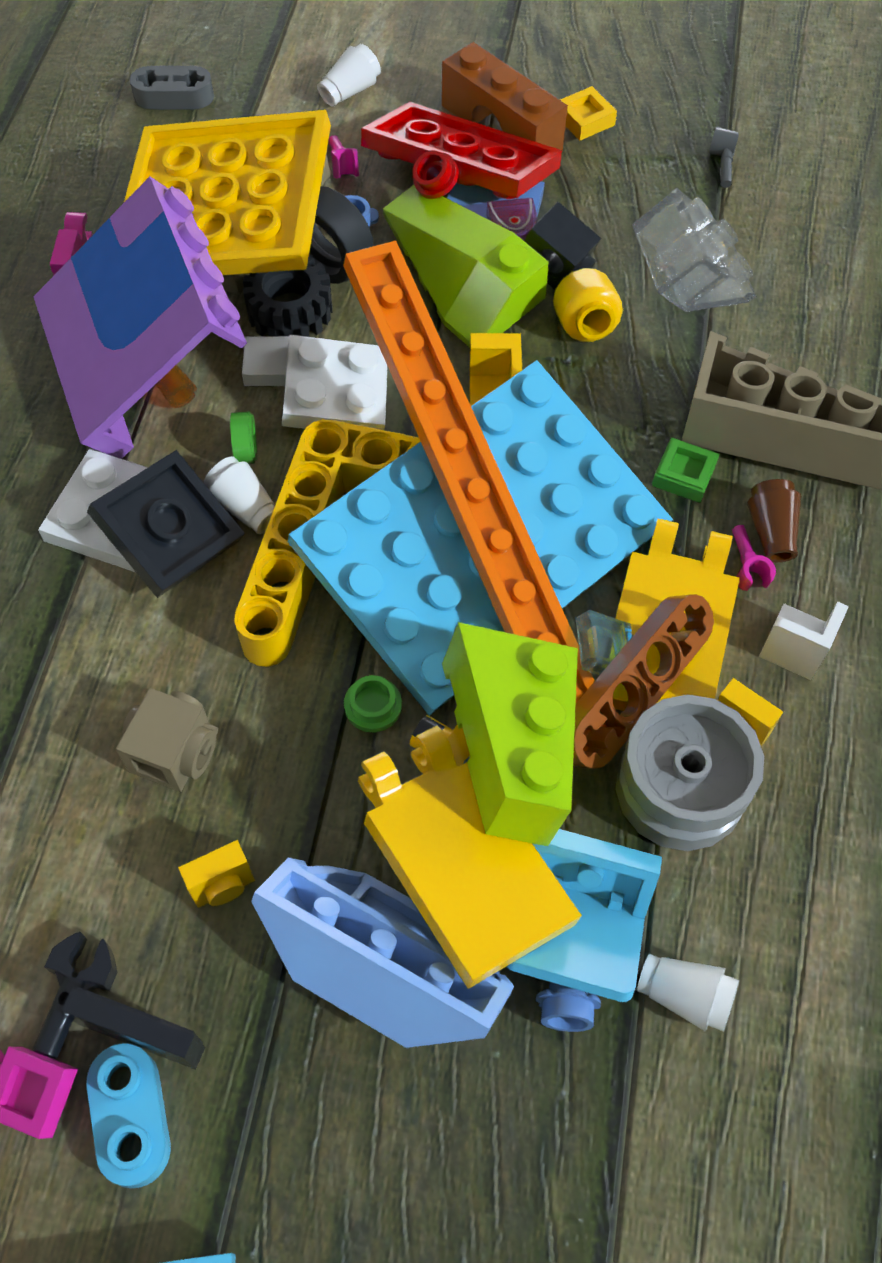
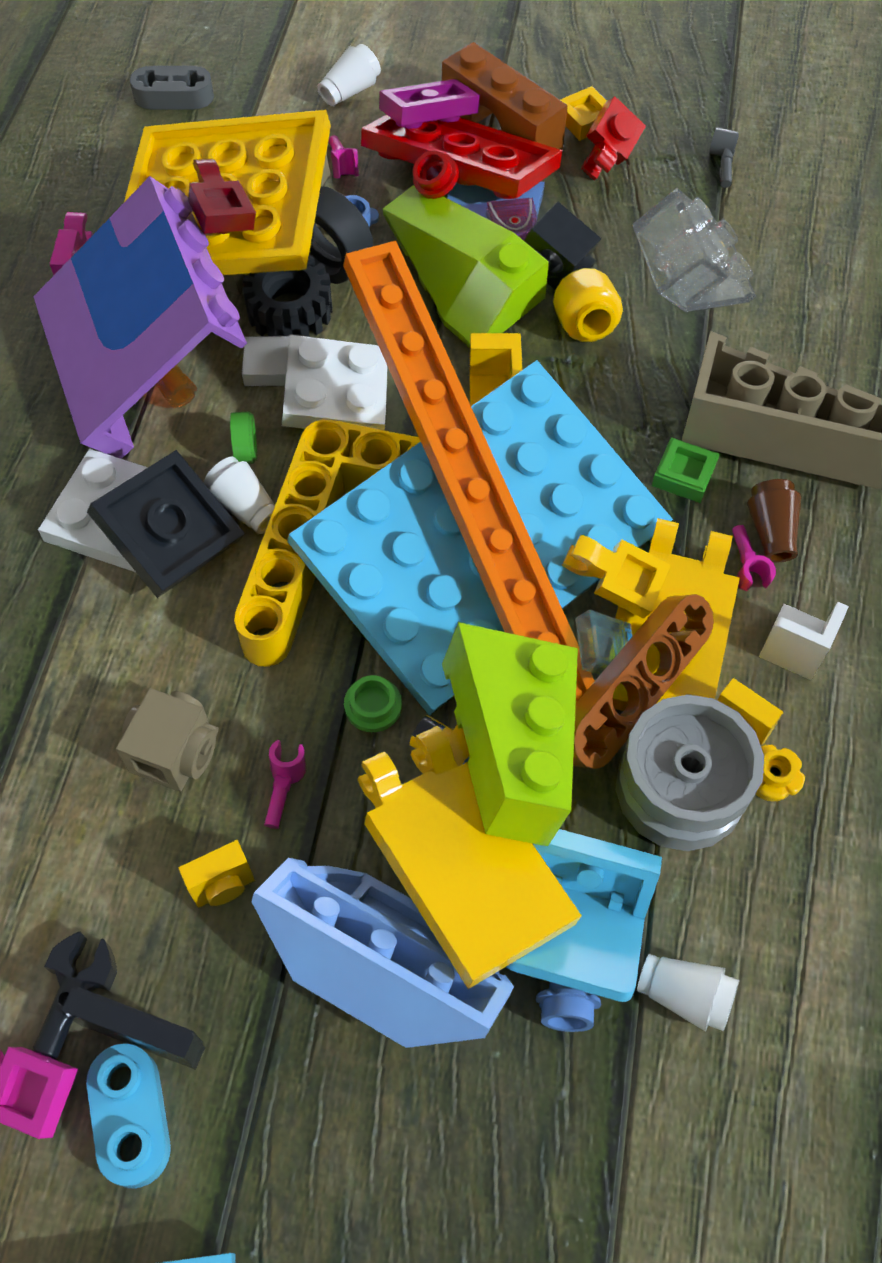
(218, 203): none -> dark red plate
(284, 775): none -> dark pink hand
(428, 102): none -> magenta plate
(614, 137): none -> red plate
(625, 574): none -> yellow plate
(789, 782): none -> yellow plate

